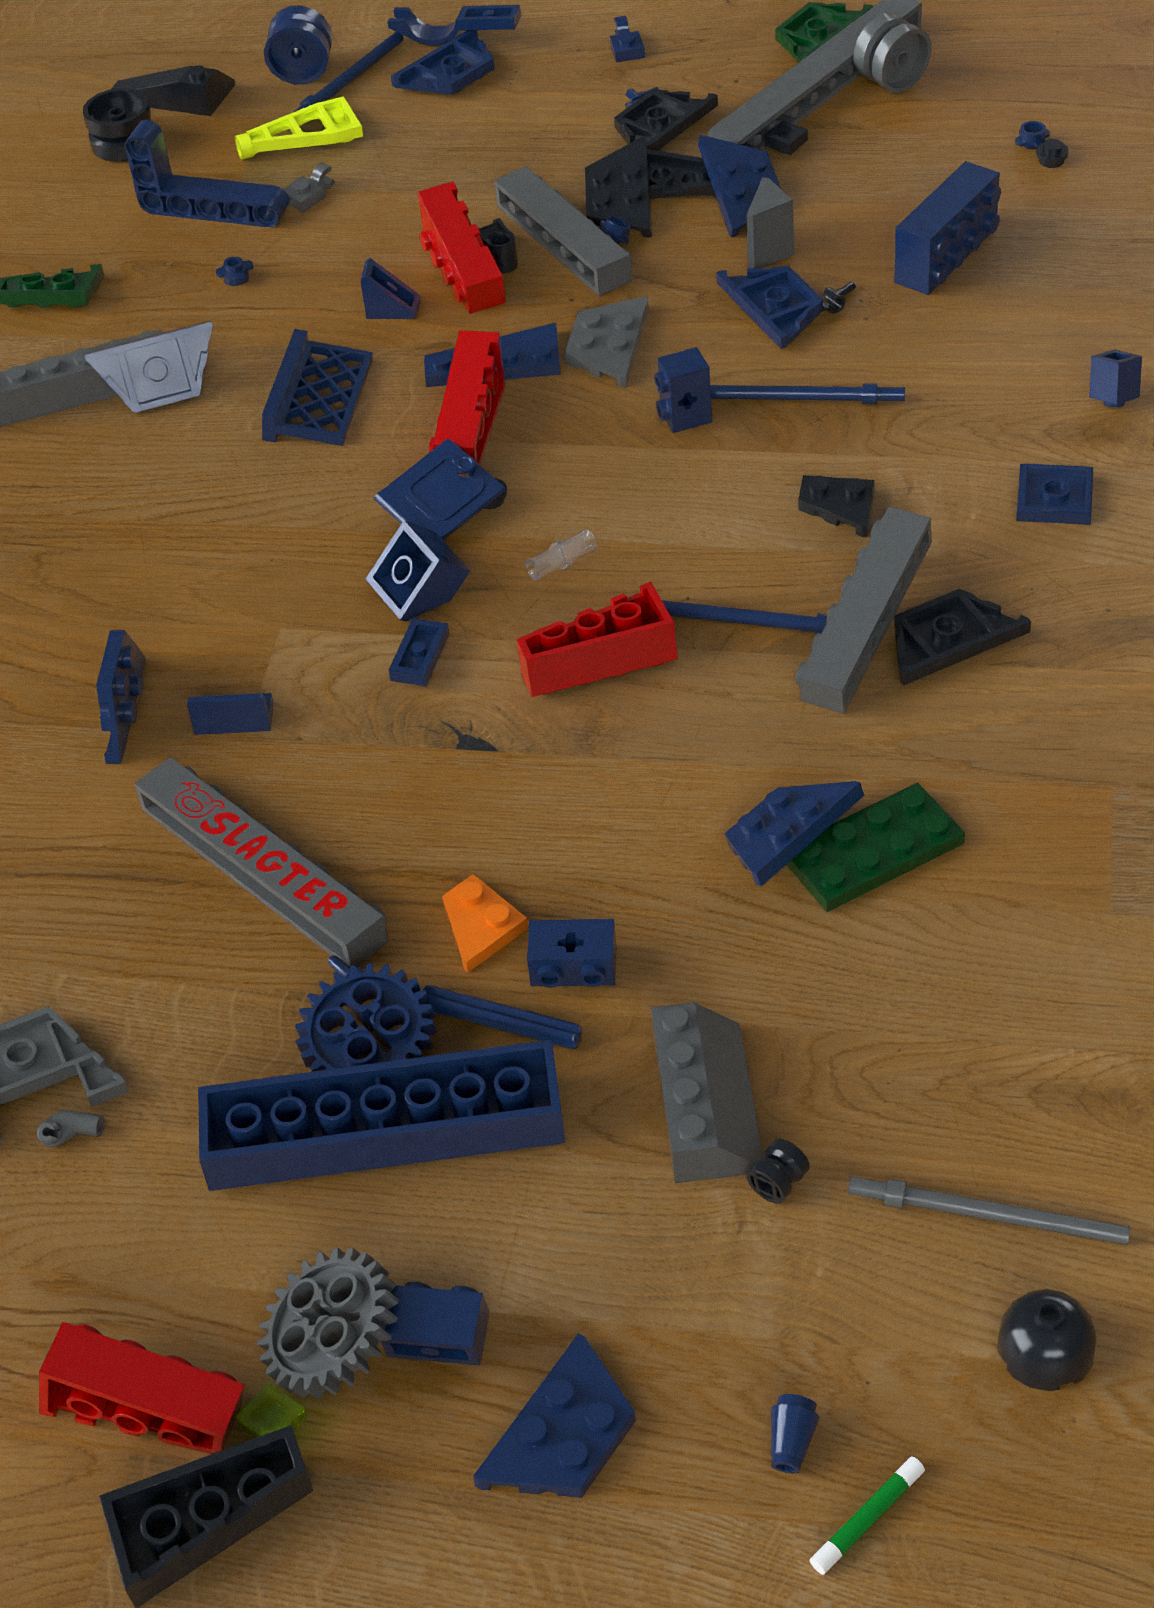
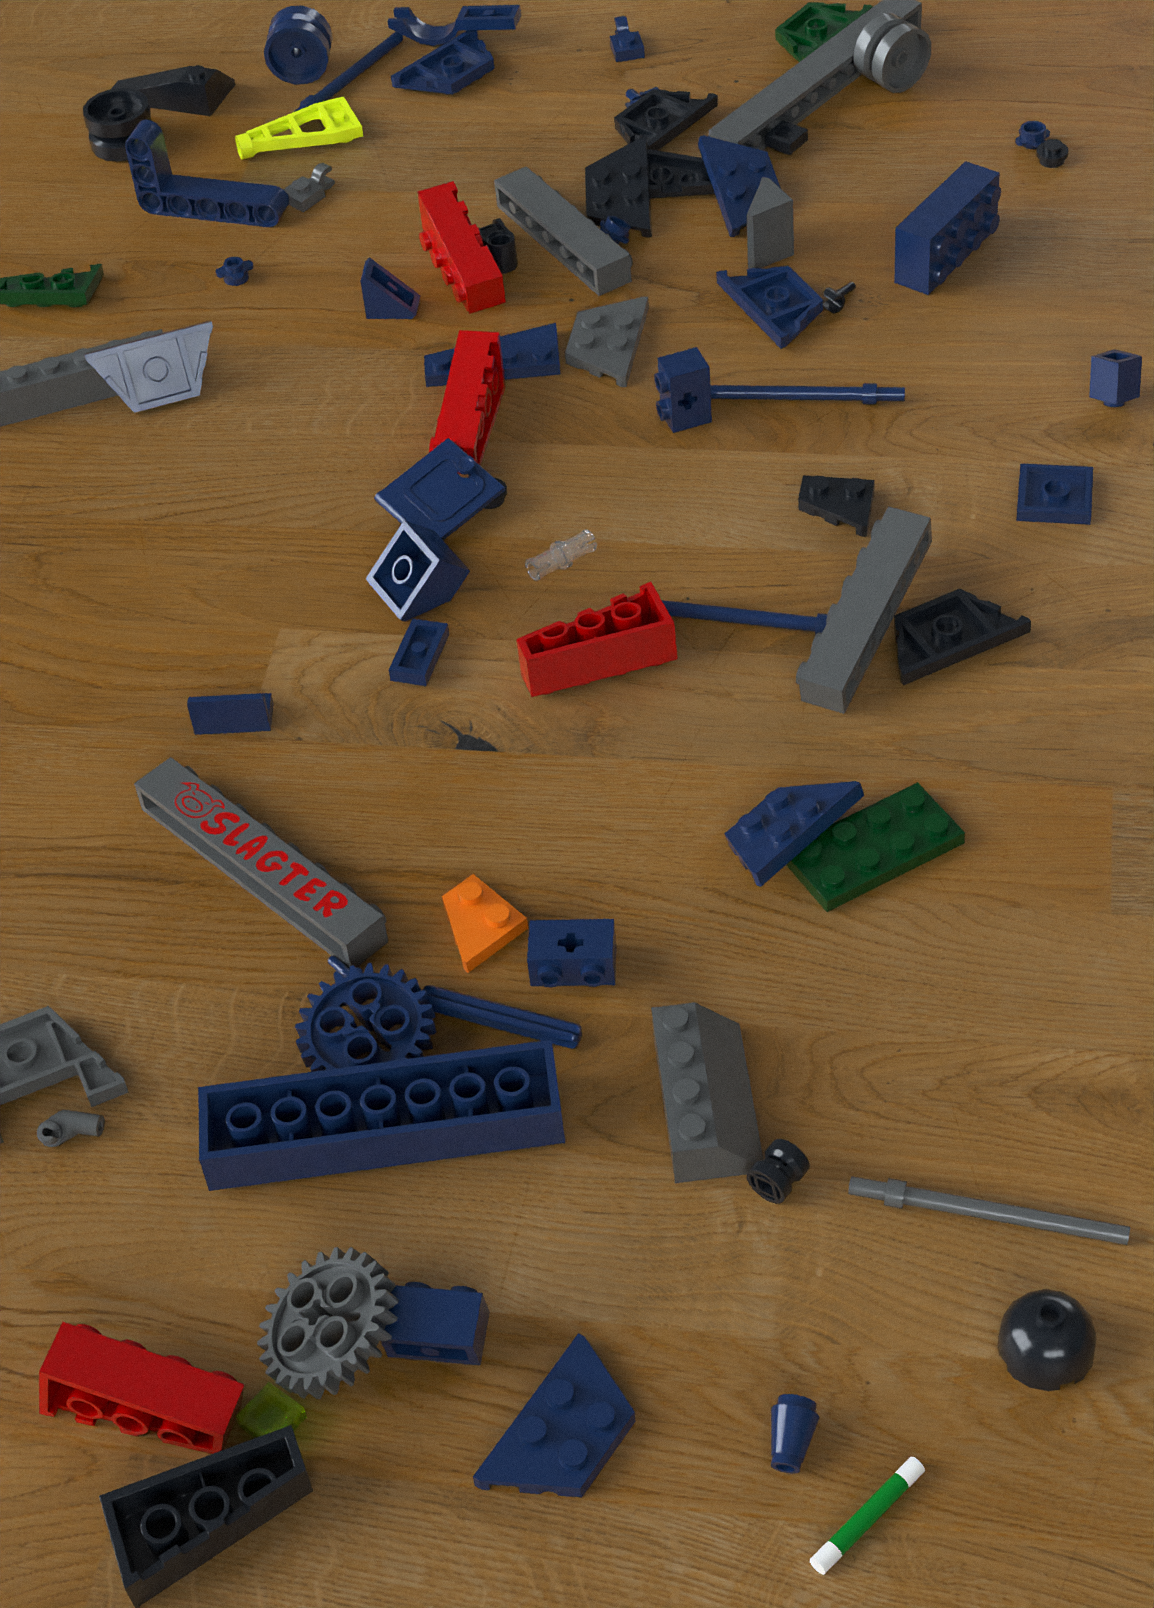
(117, 691): dark blue wing -> none
(291, 385): dark blue fence -> none

